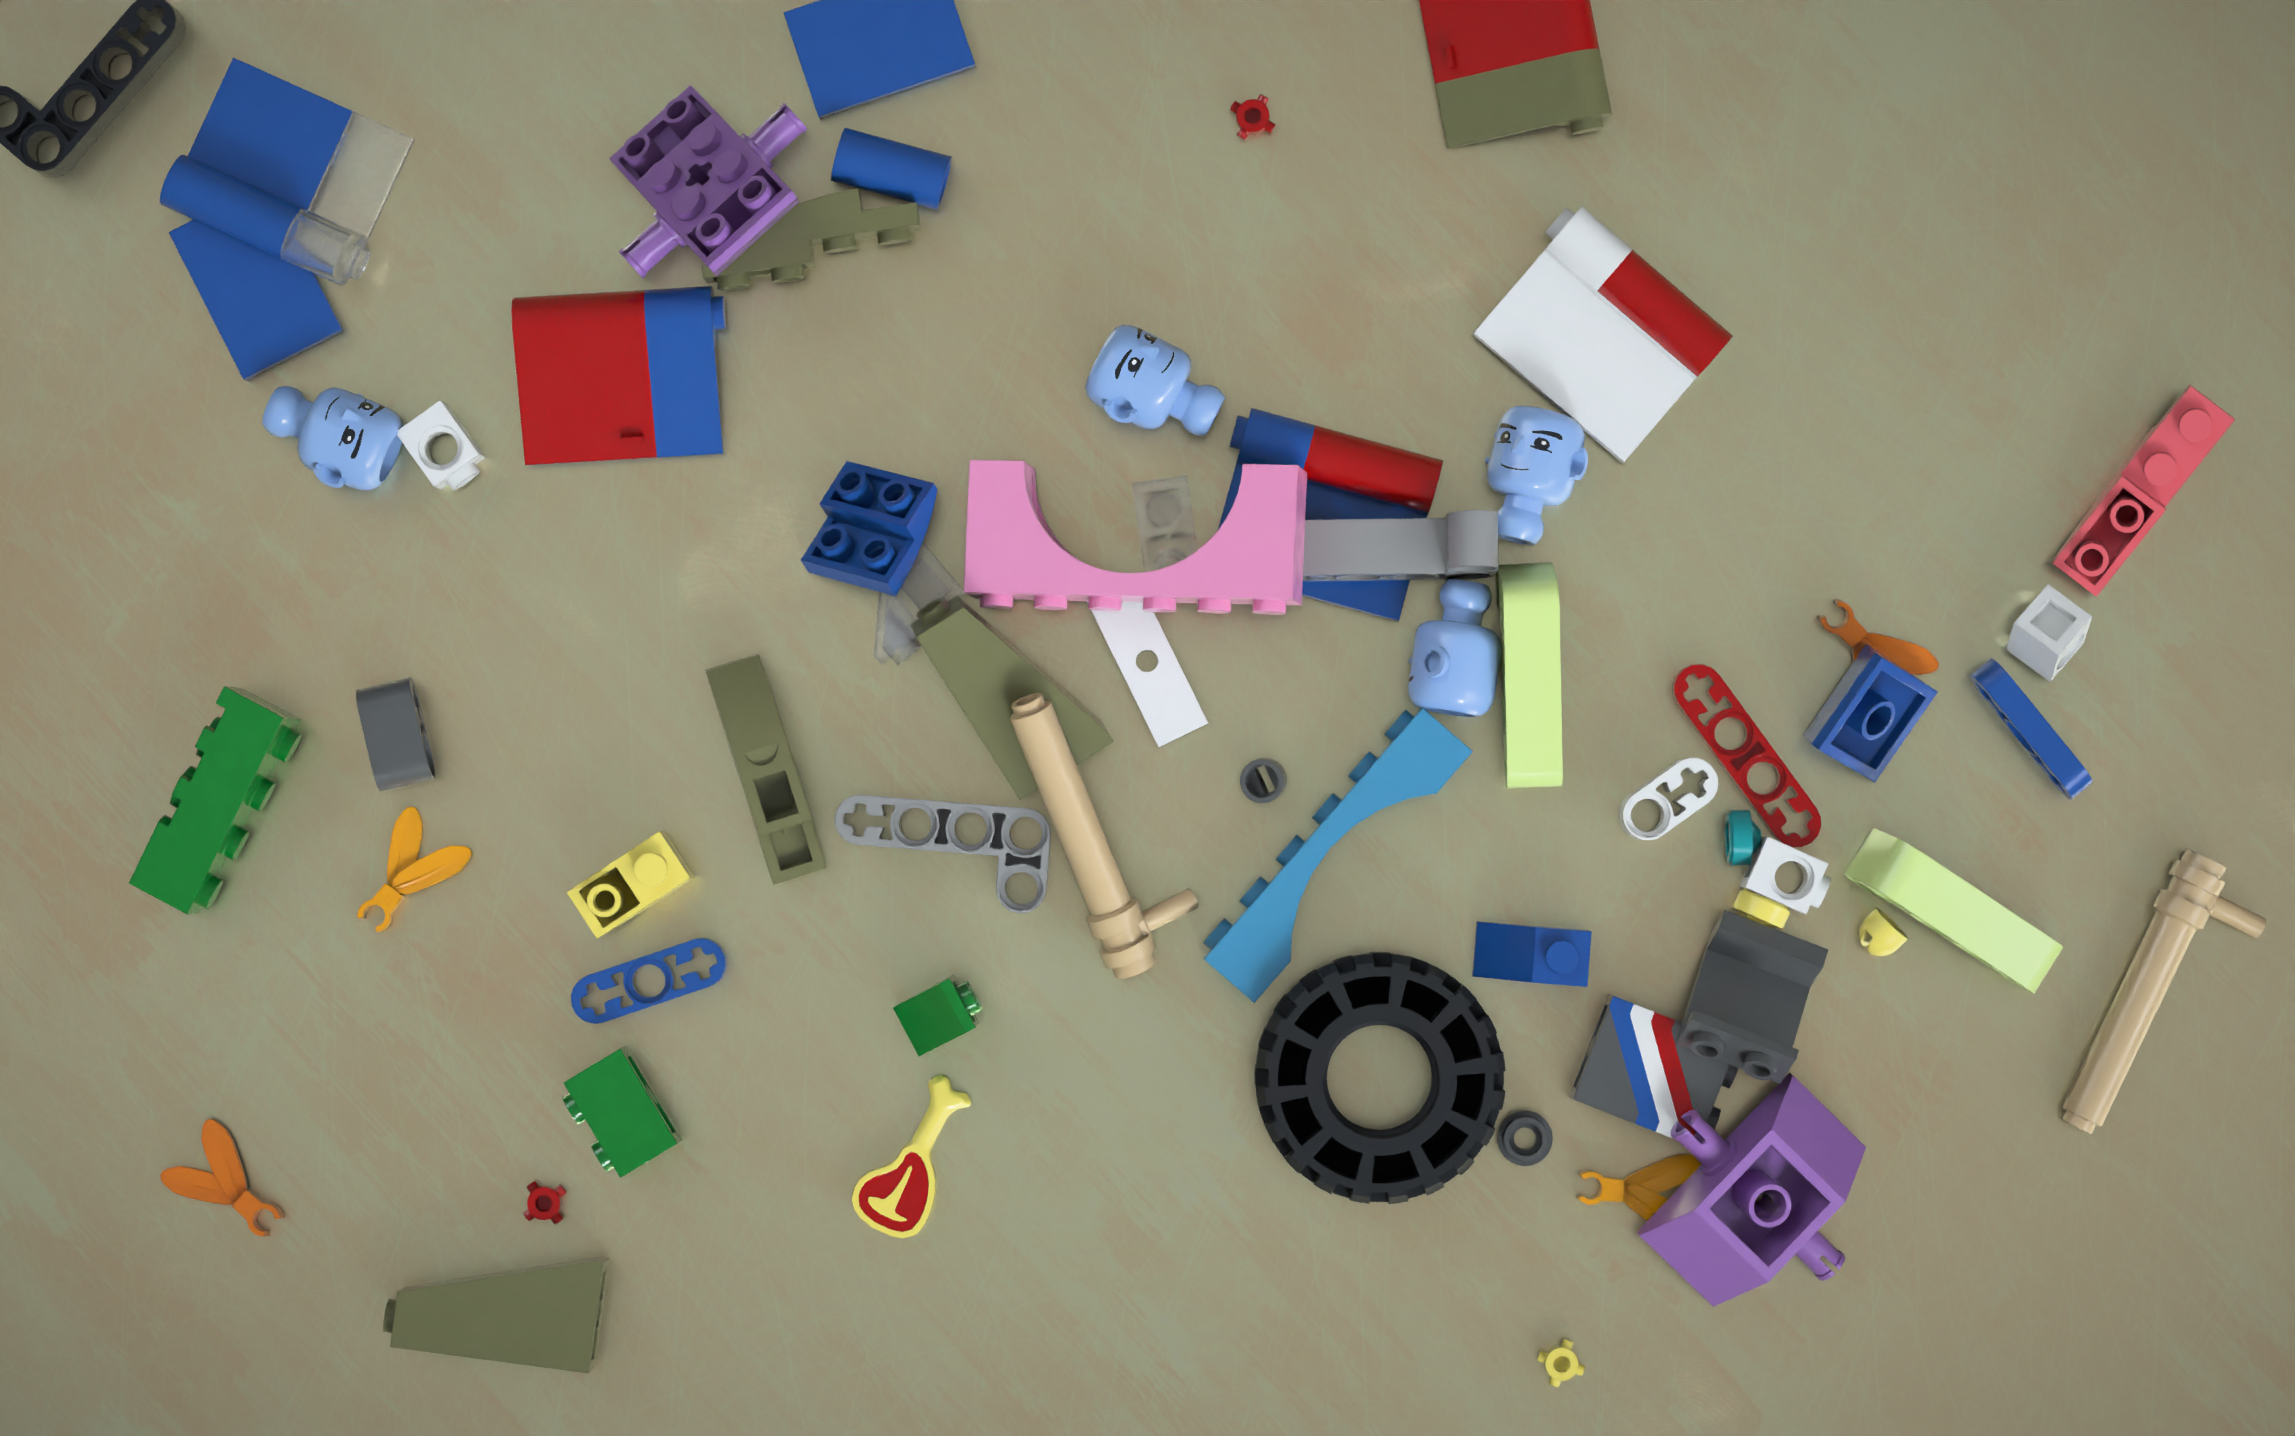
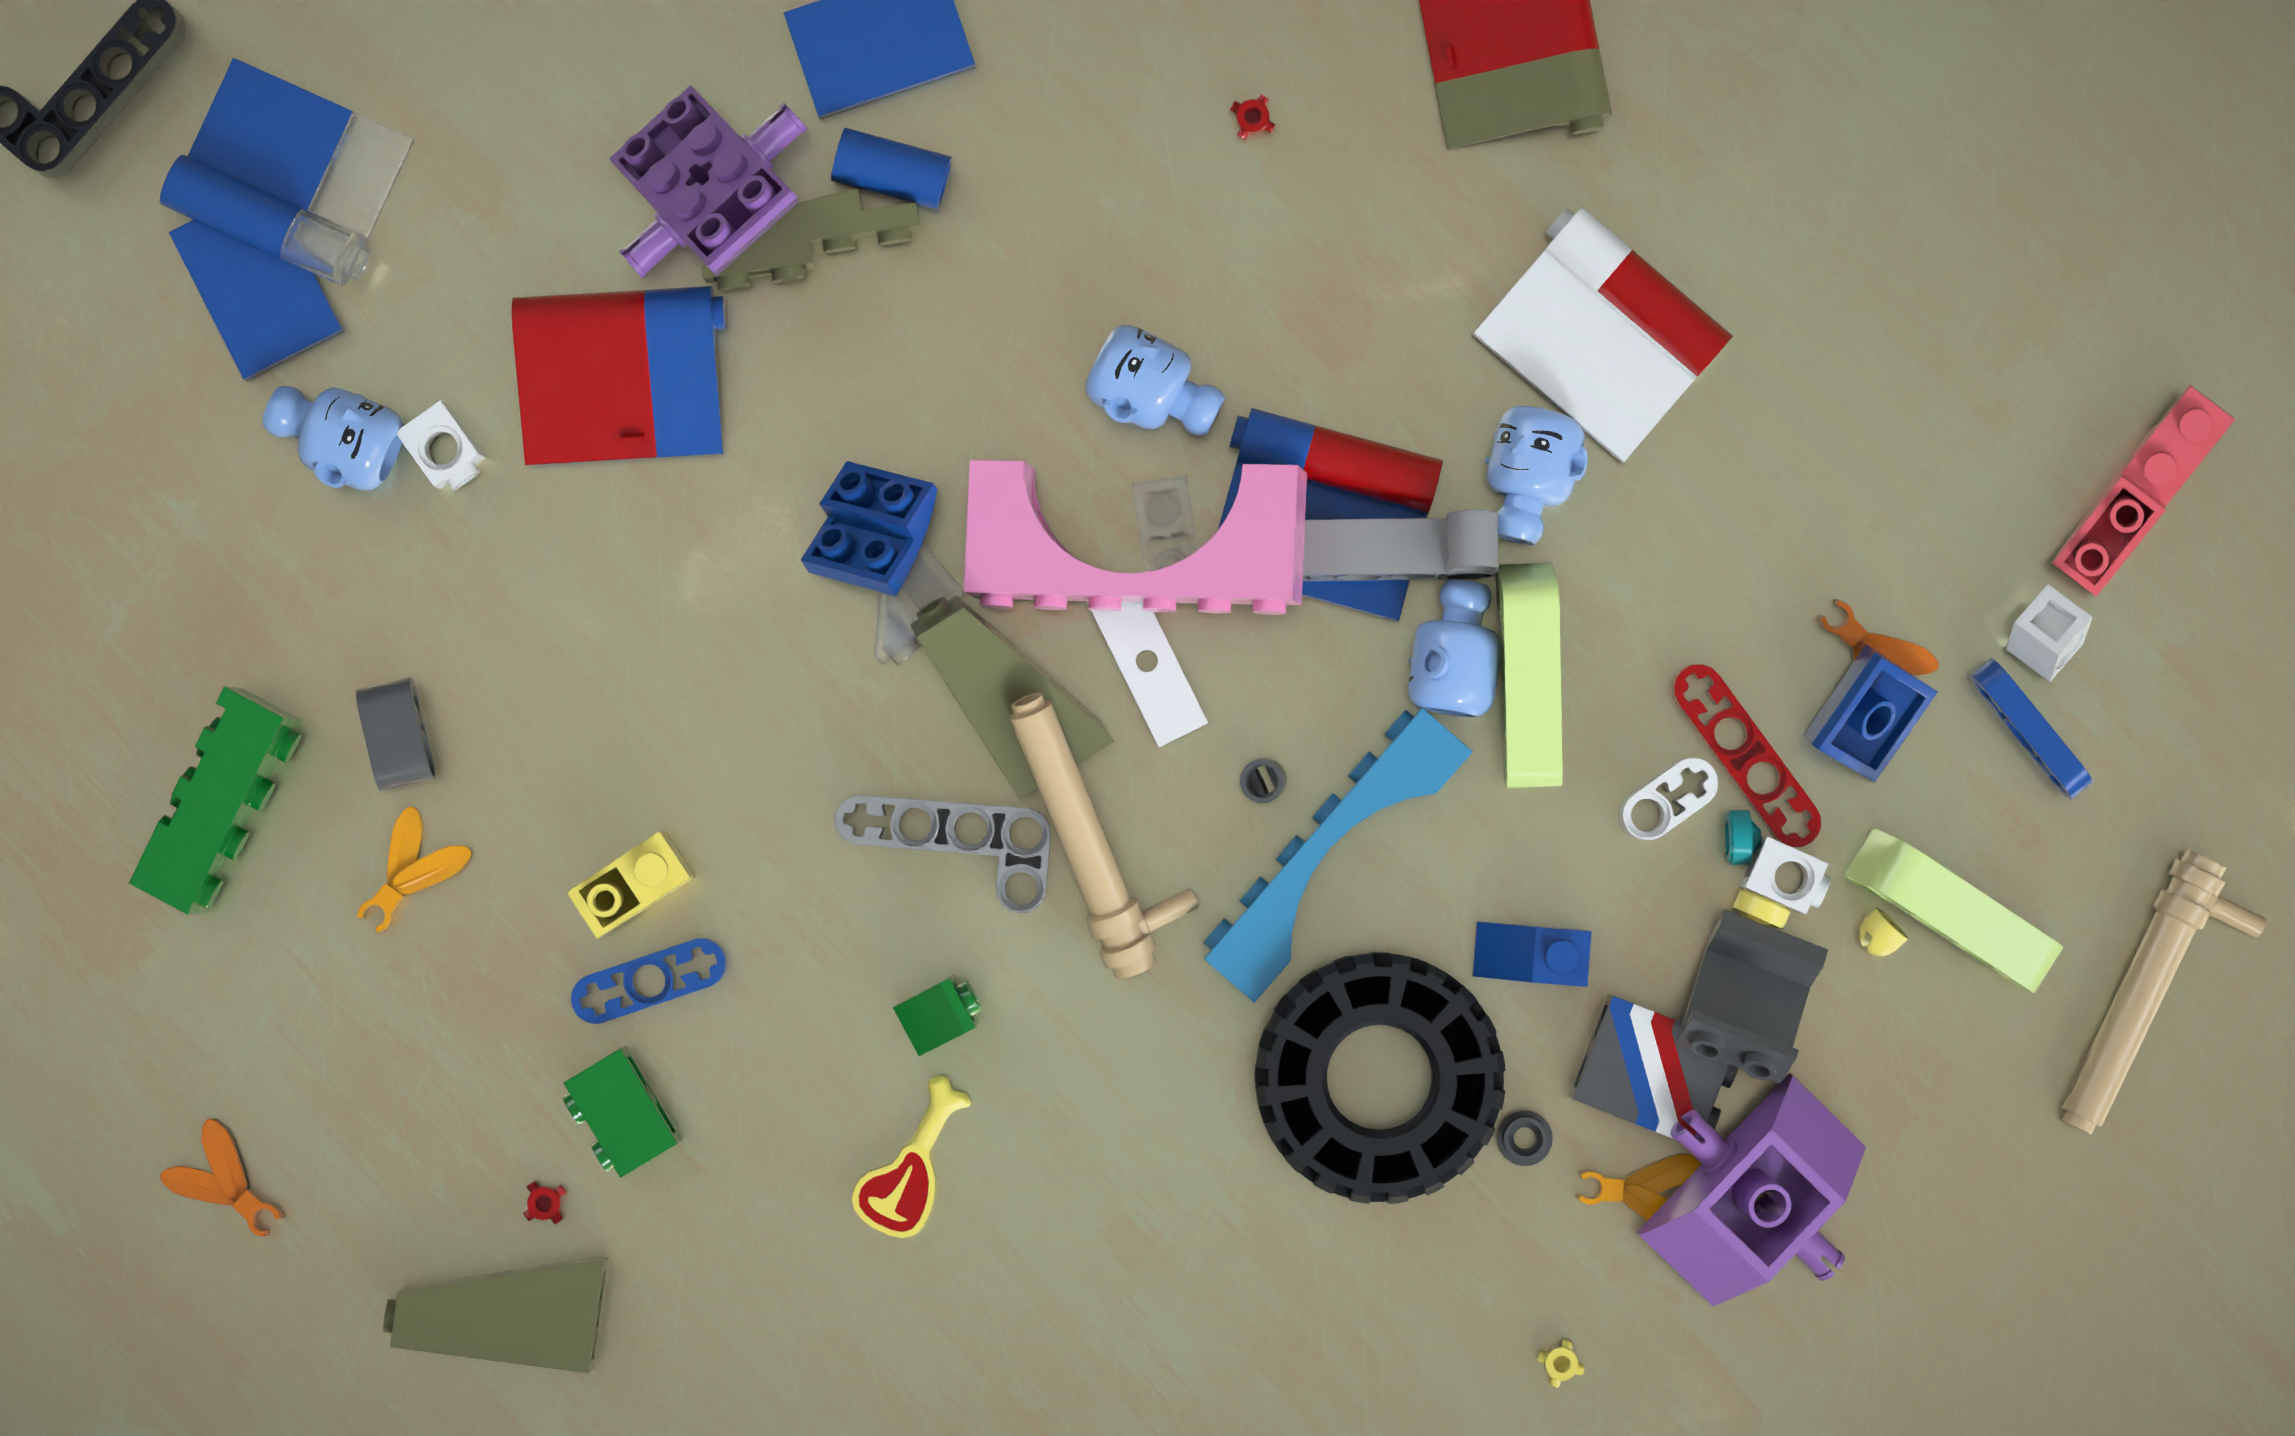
(766, 768): olive slope -> none

